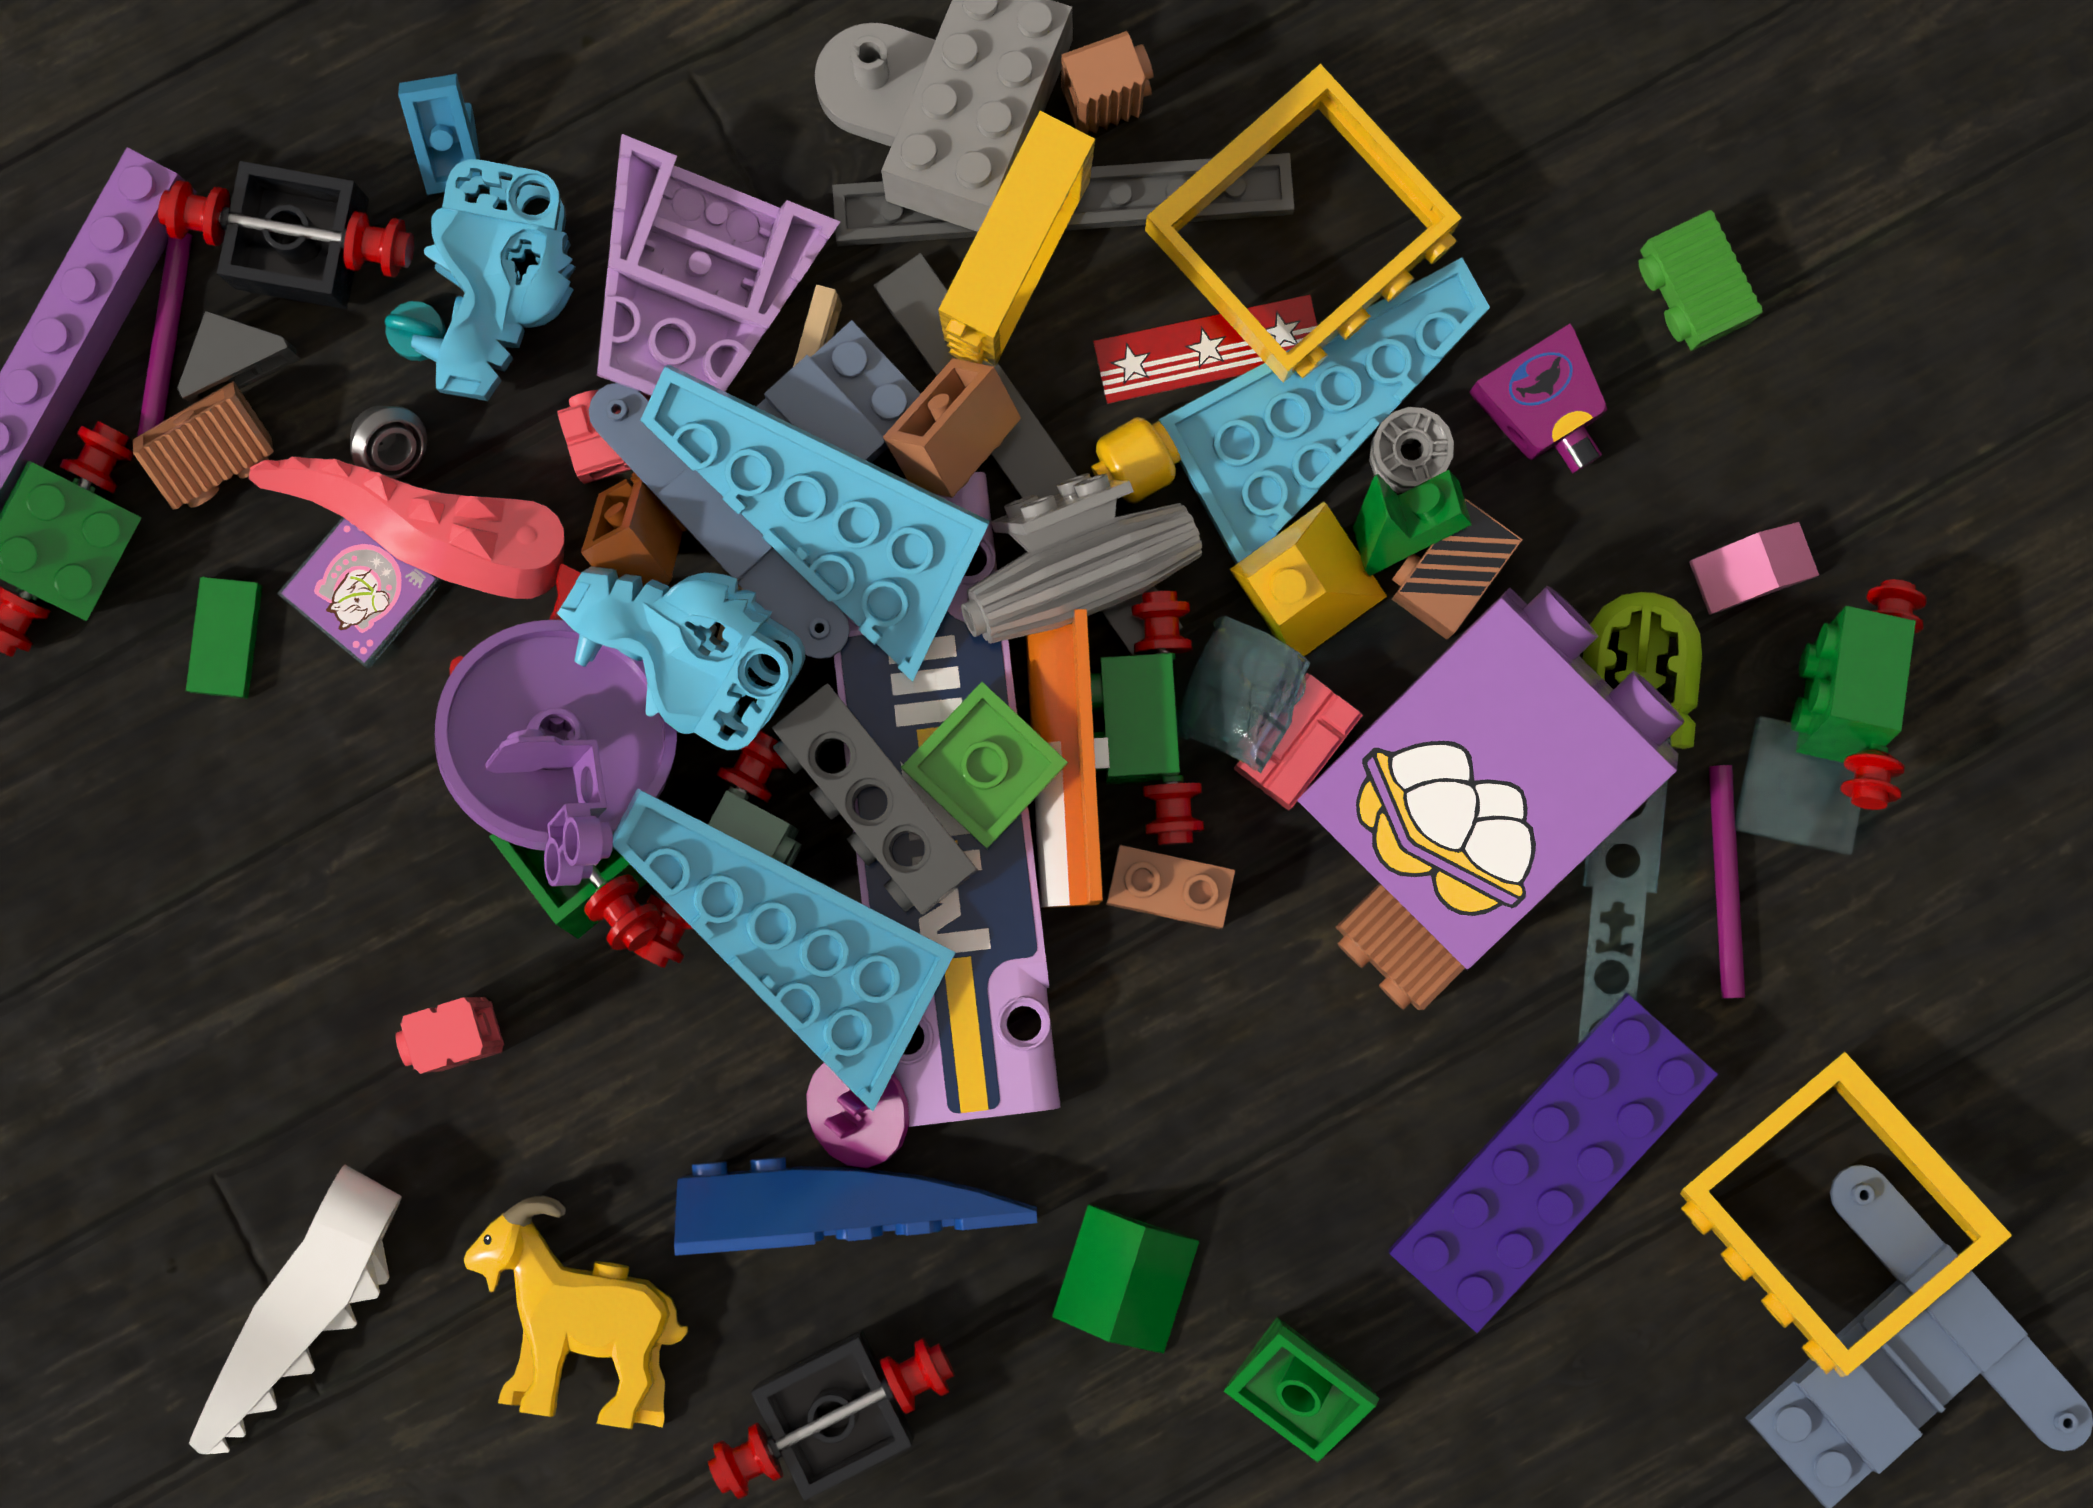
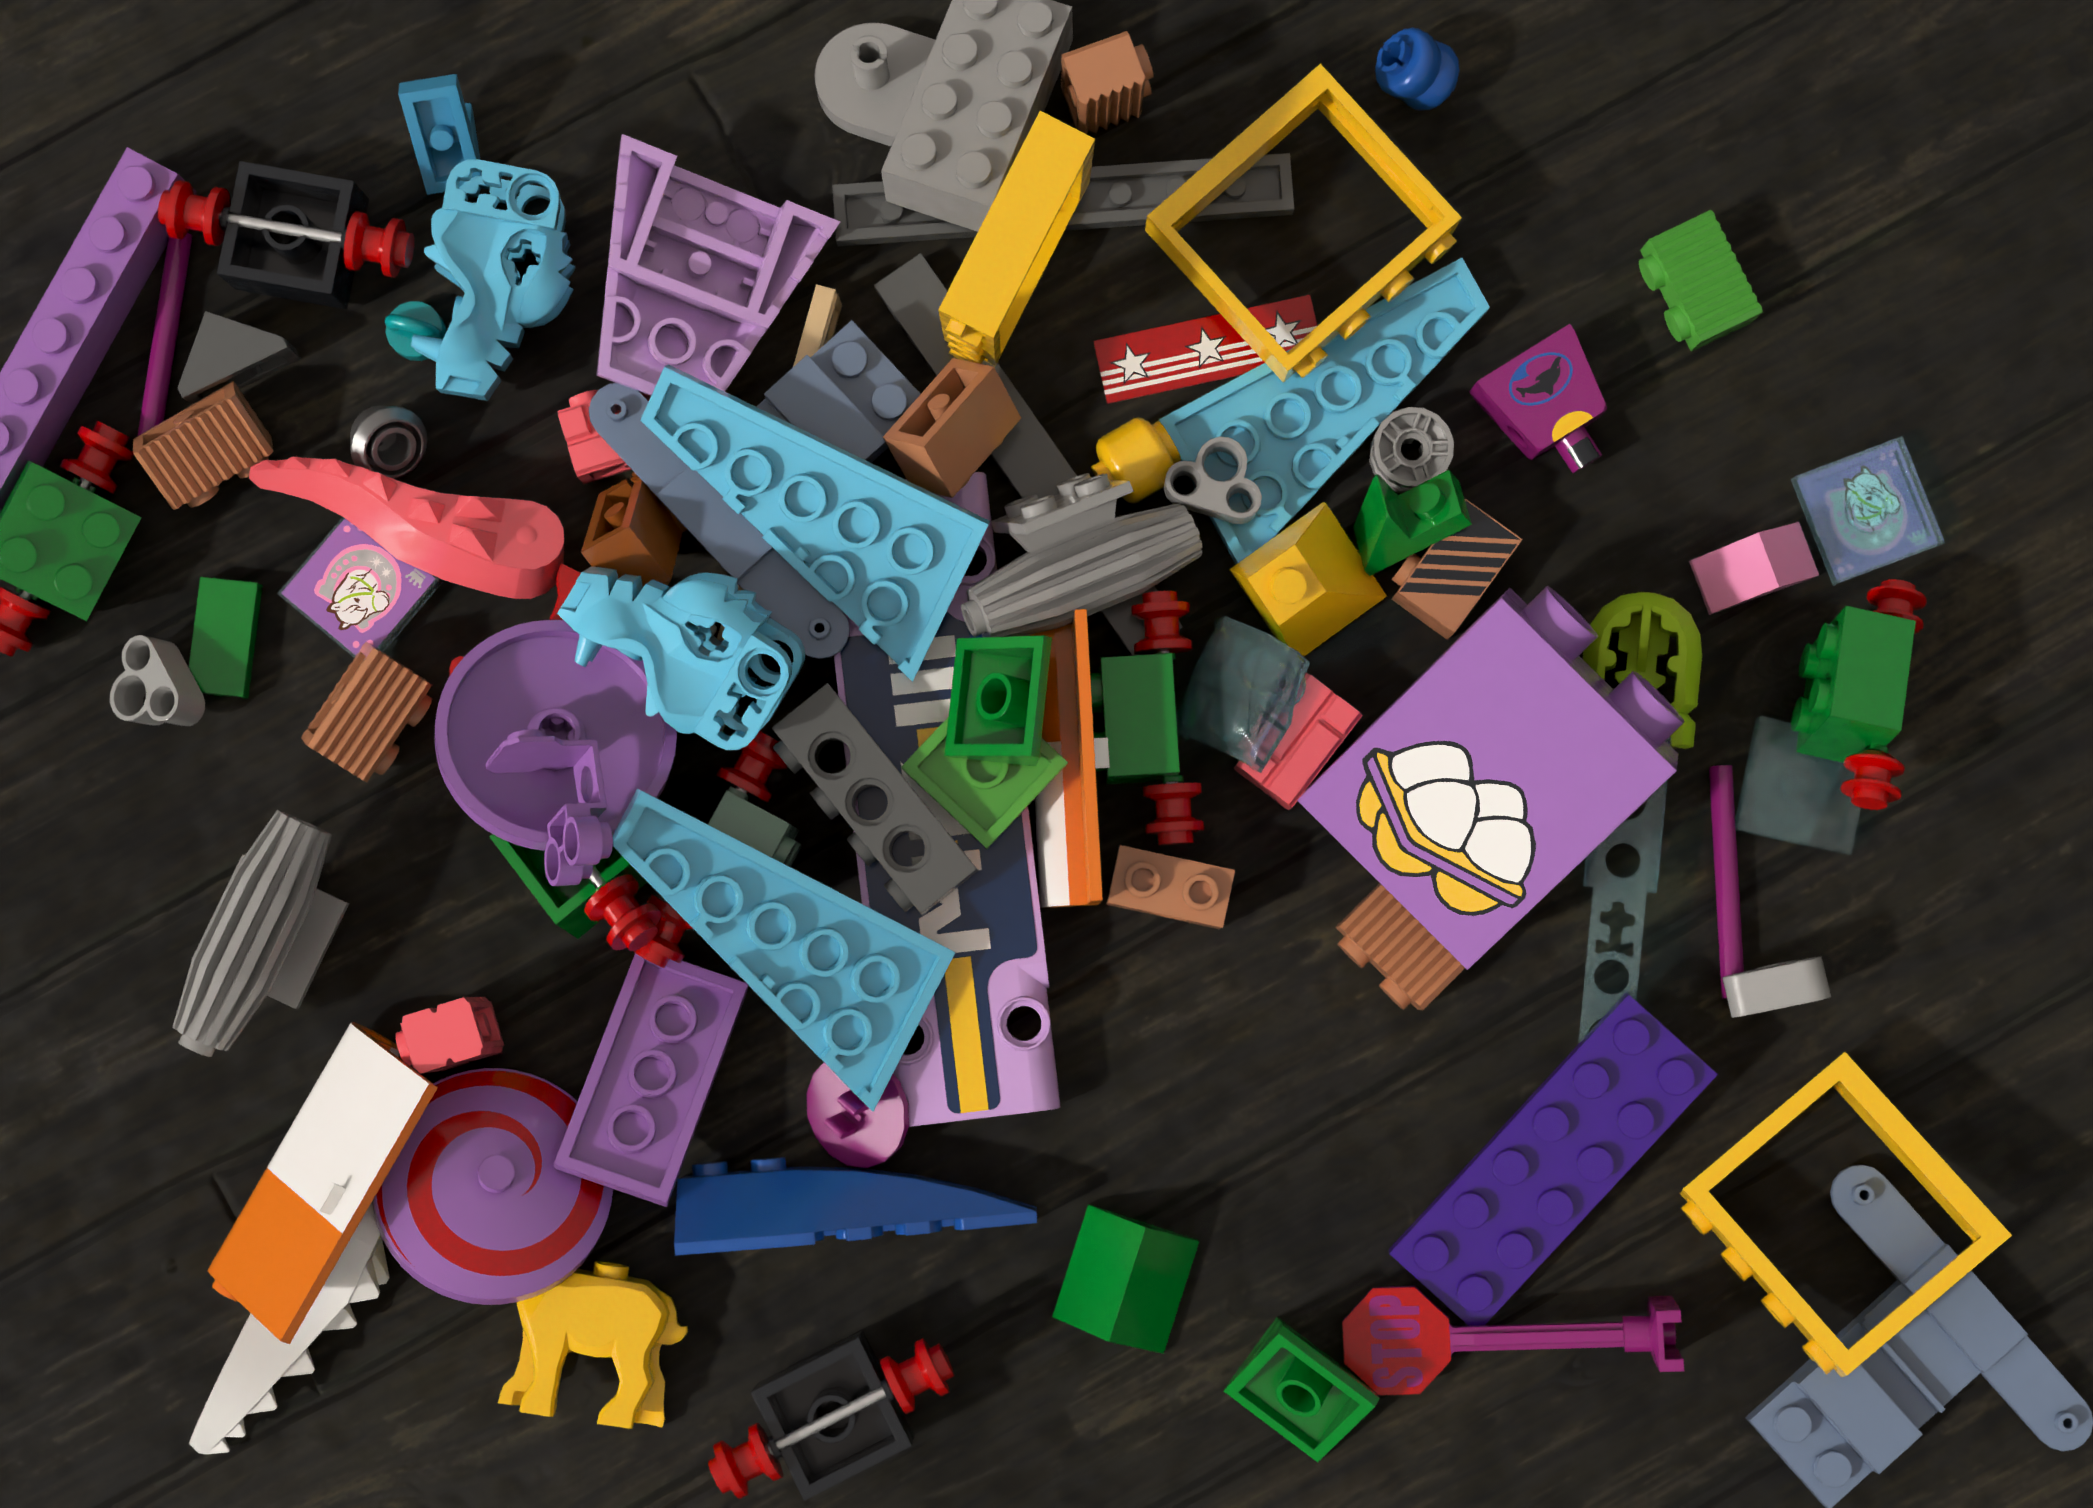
(160, 672): none -> light grey piece
(261, 937): none -> light grey plate
(321, 1181): none -> door
(368, 713): none -> nougat brick
(479, 1195): none -> medium lavender dish
(651, 1078): none -> medium lavender plate
(998, 699): none -> green slope
(1212, 495): none -> light grey piece
(1403, 1340): none -> magenta piece
(1417, 69): none -> blue piece
(1776, 986): none -> light grey piece
(1867, 510): none -> clear light blue tile

